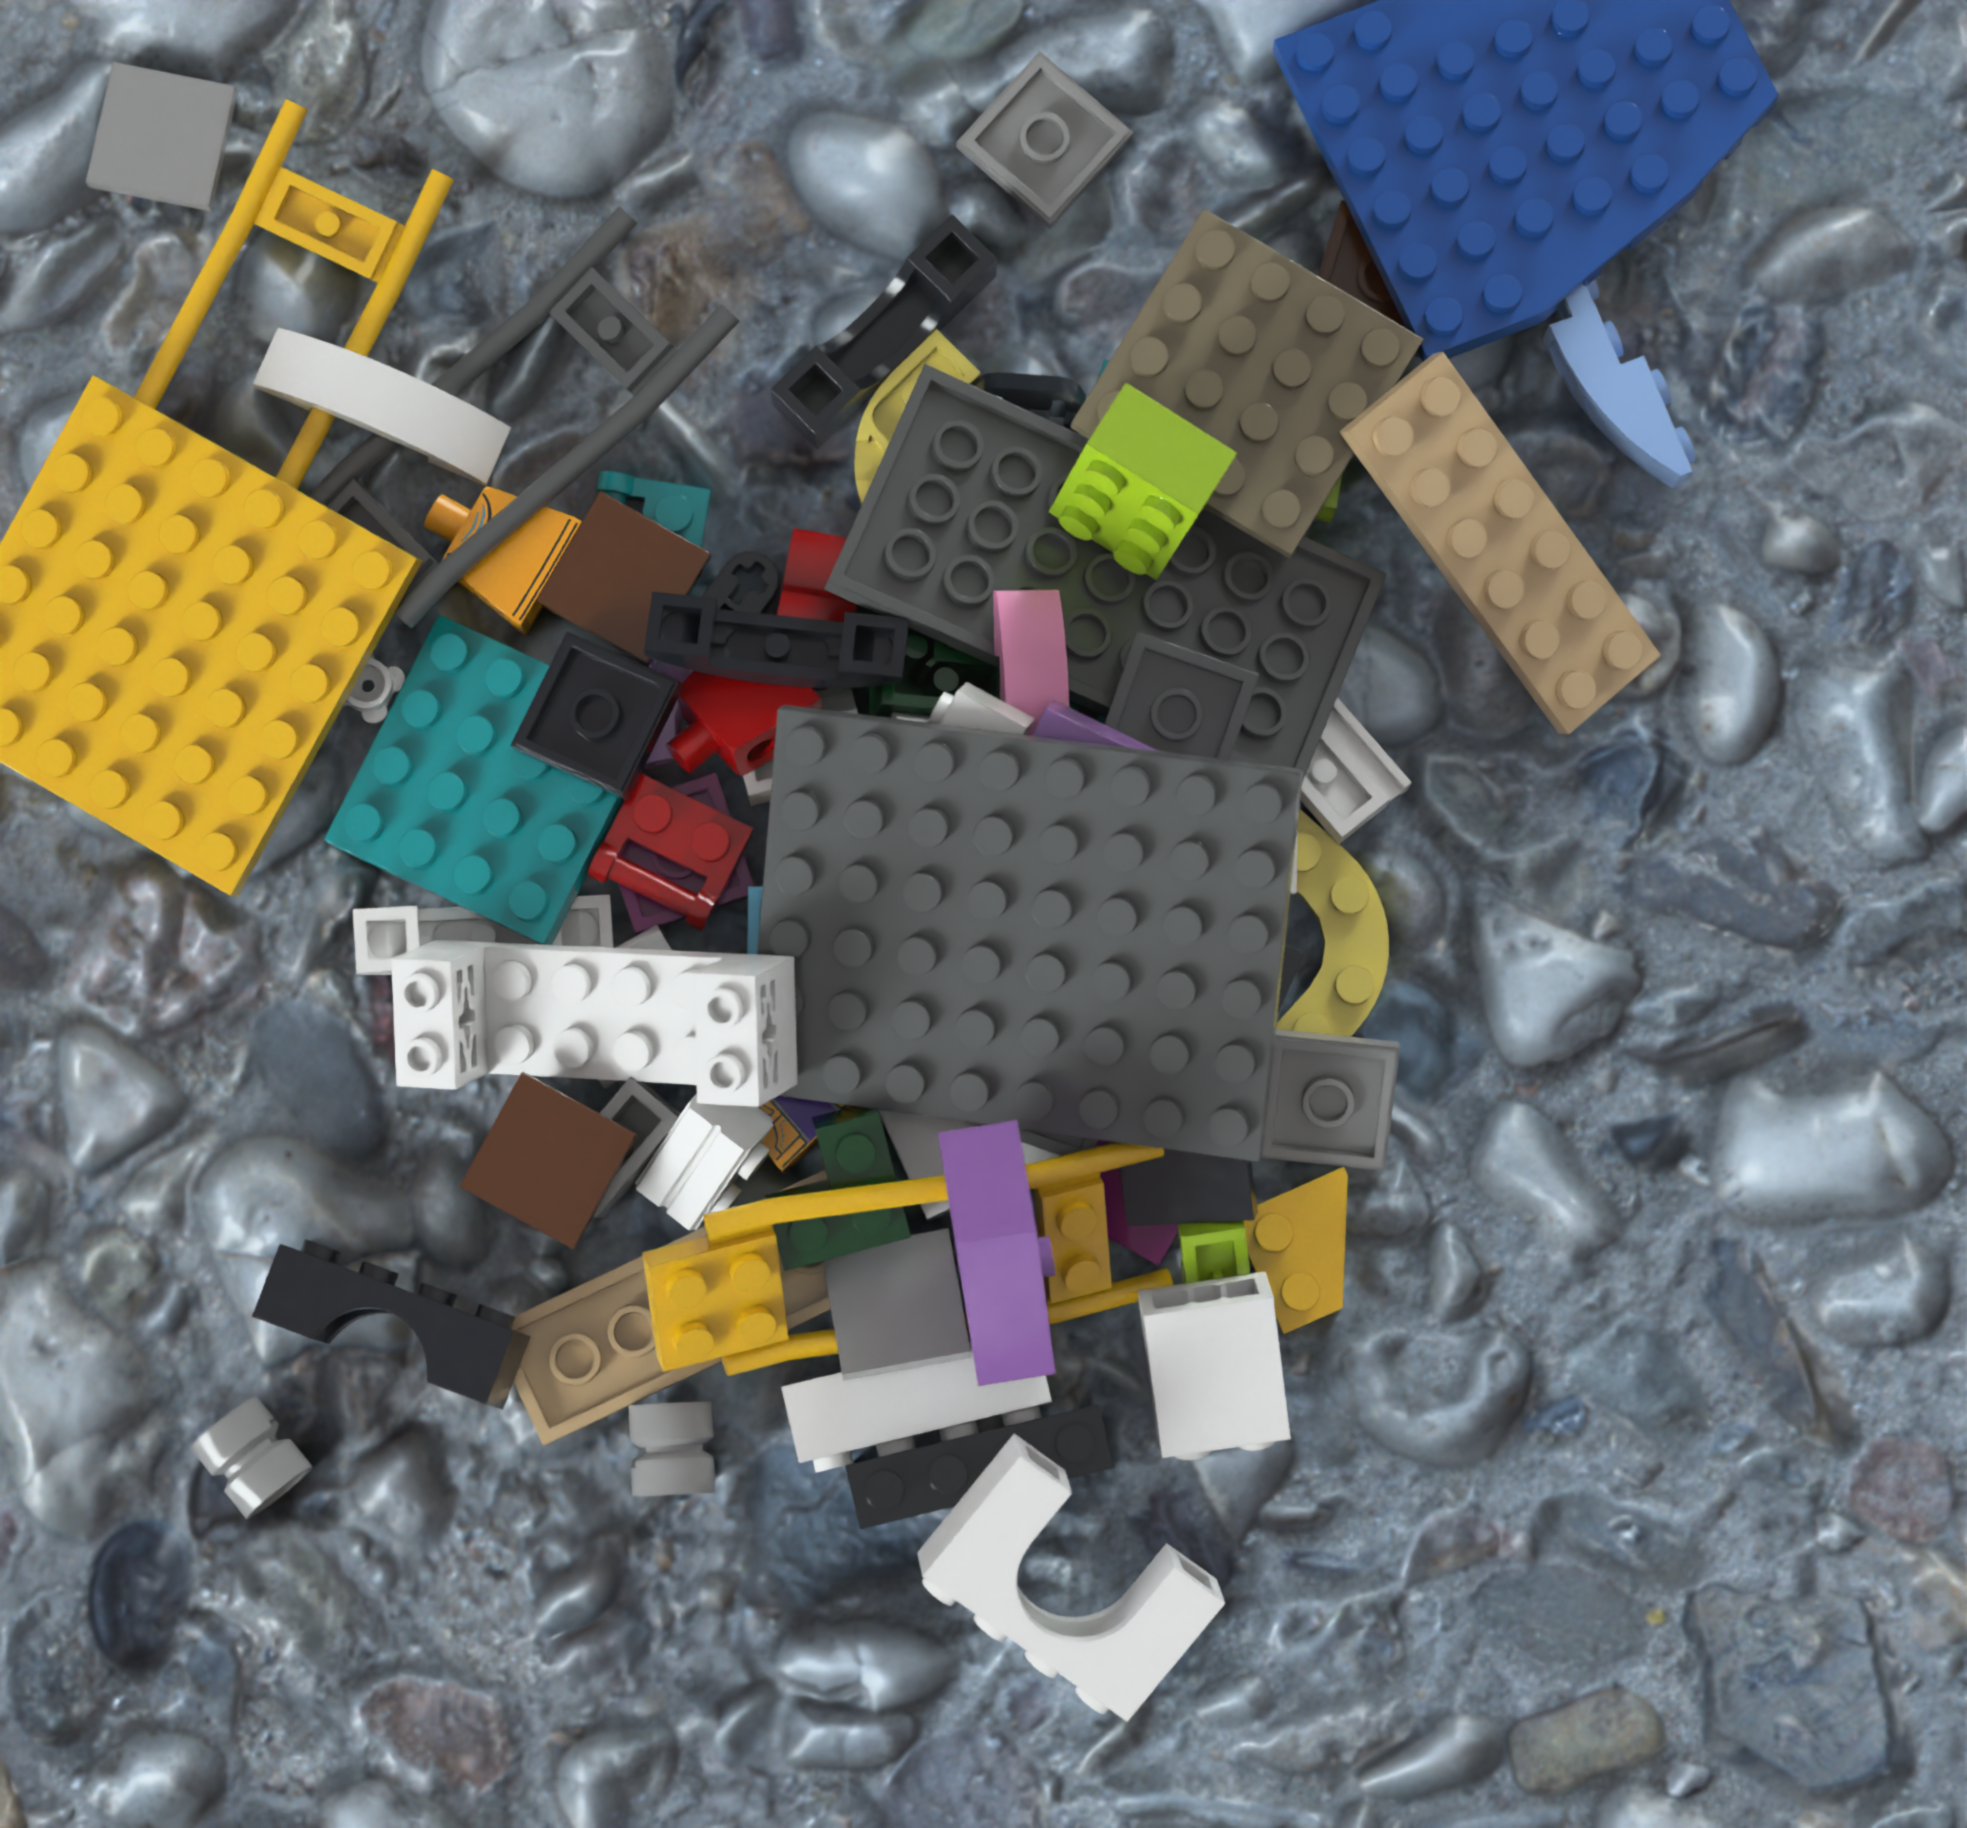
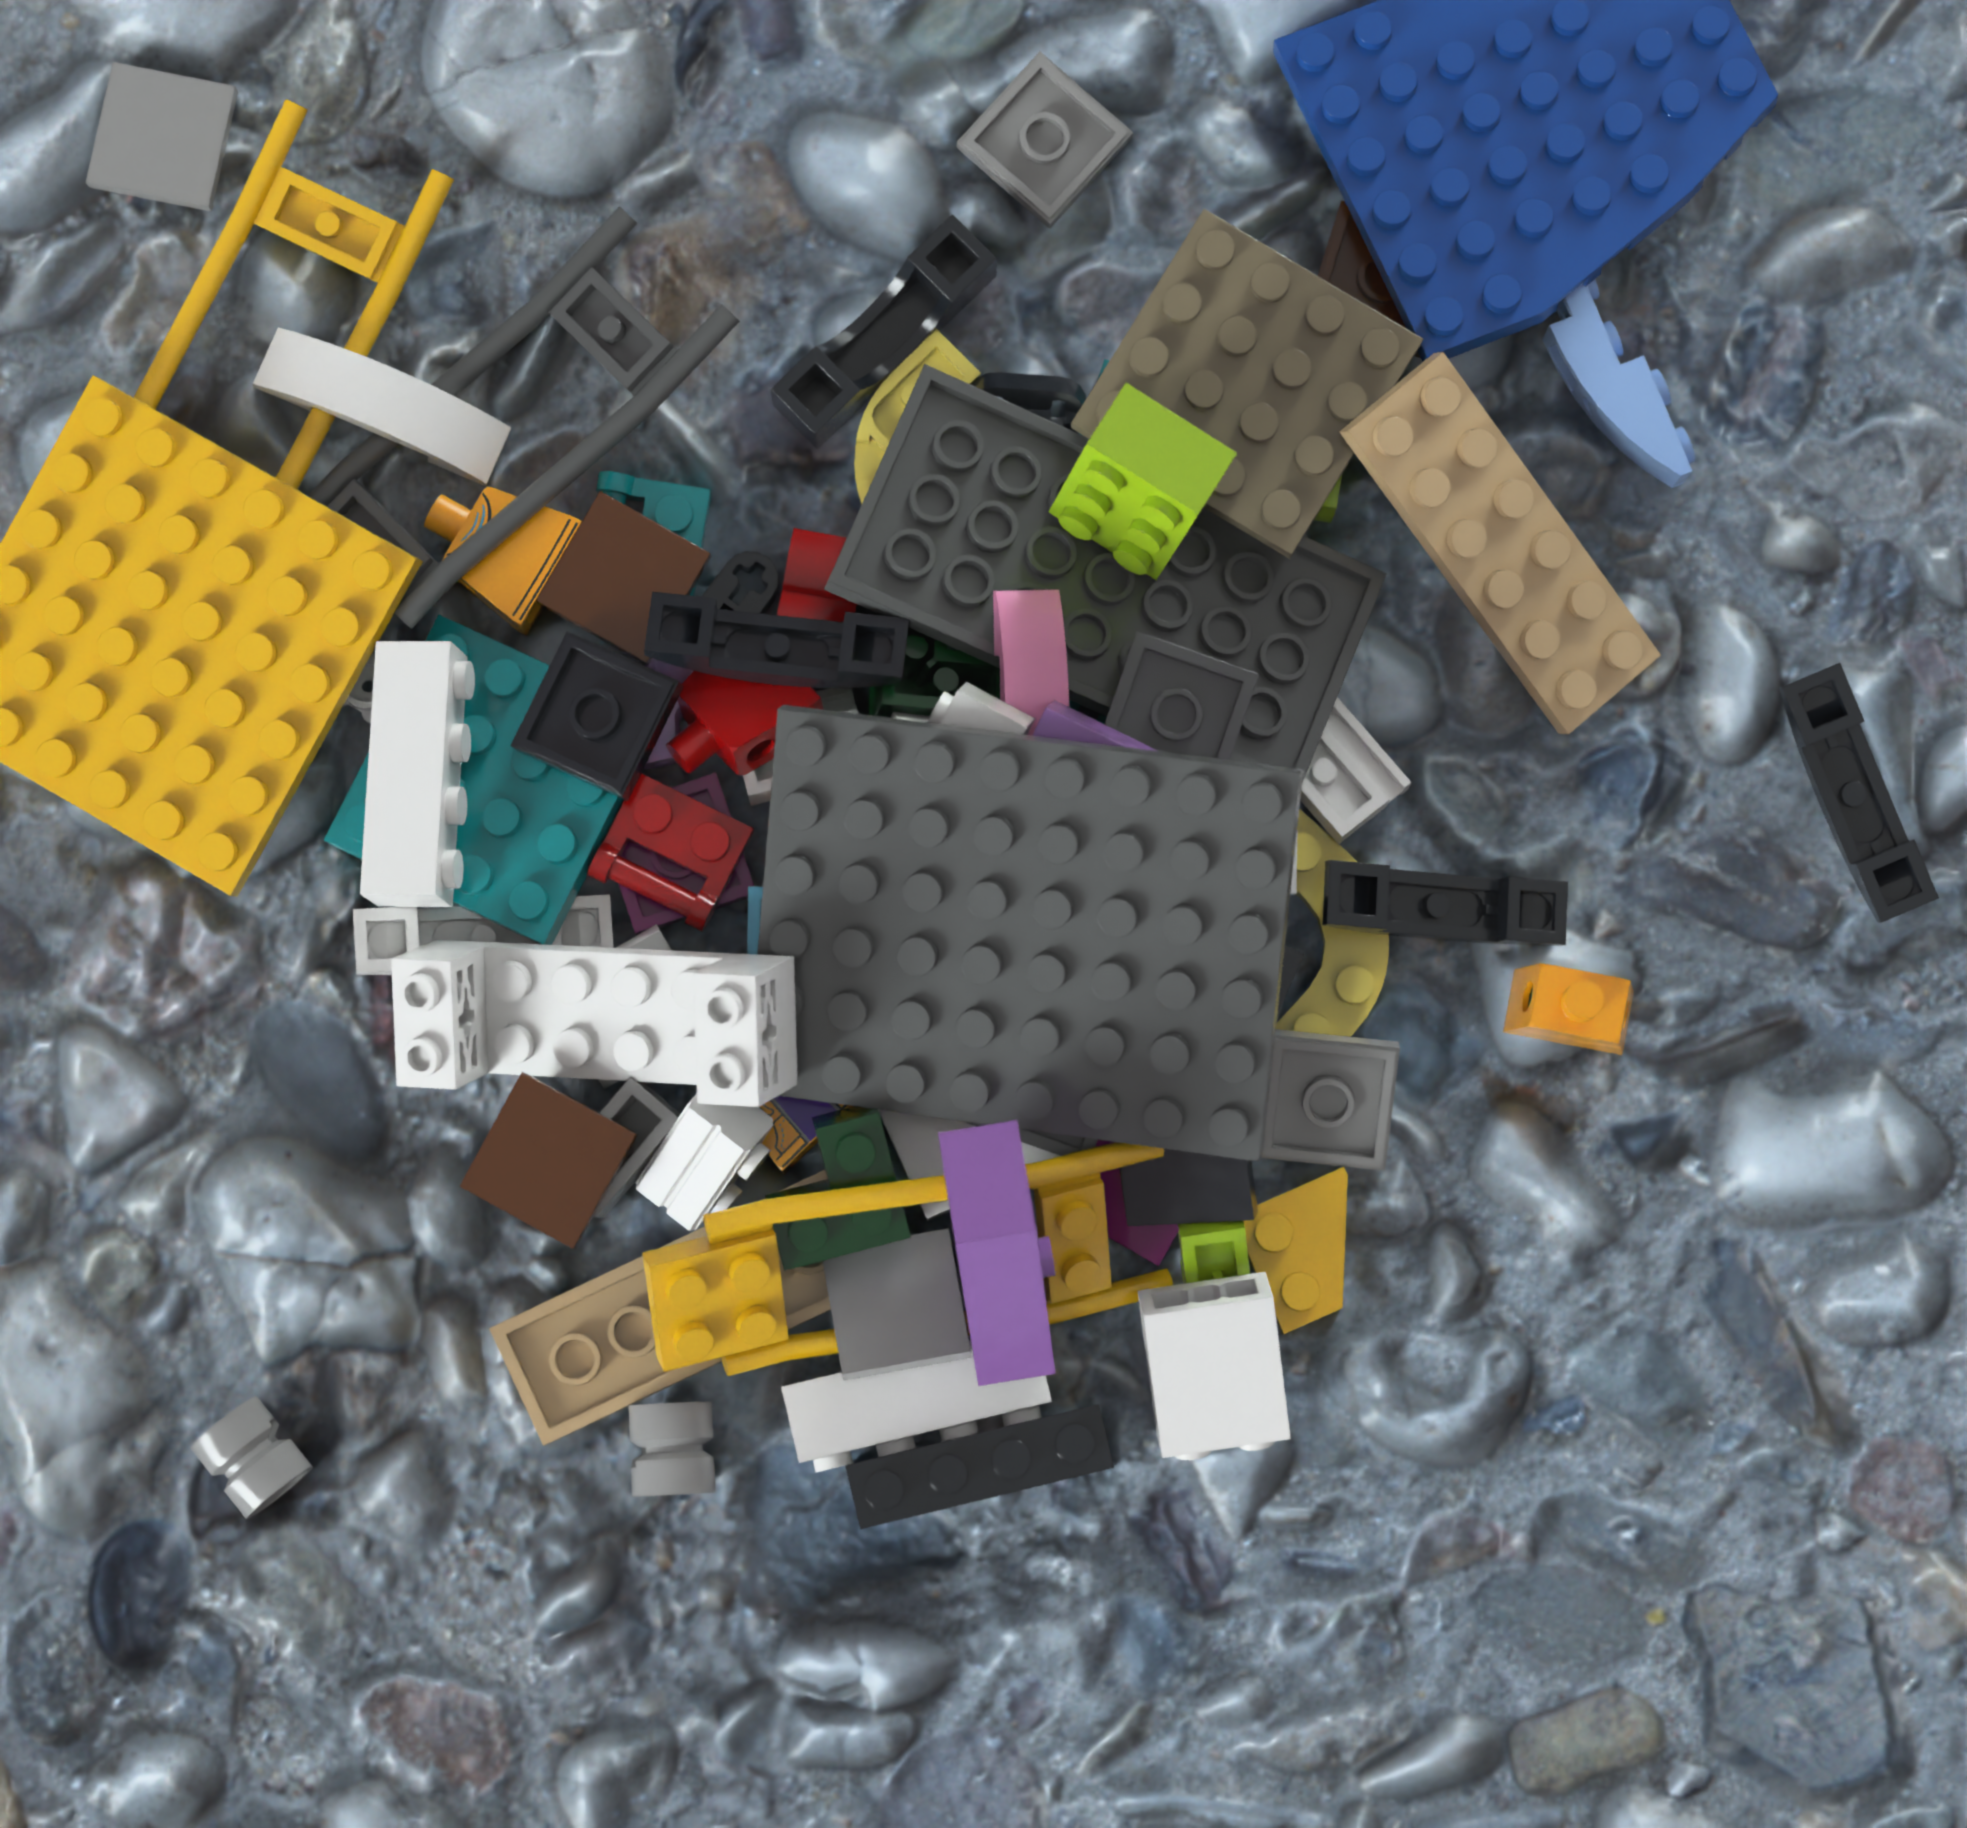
(416, 774): none -> white brick
(461, 1350): black arch -> none
(1108, 1655): white arch -> none
(1444, 905): none -> black slope
(1570, 1007): none -> light orange torso
(1854, 794): none -> black slope

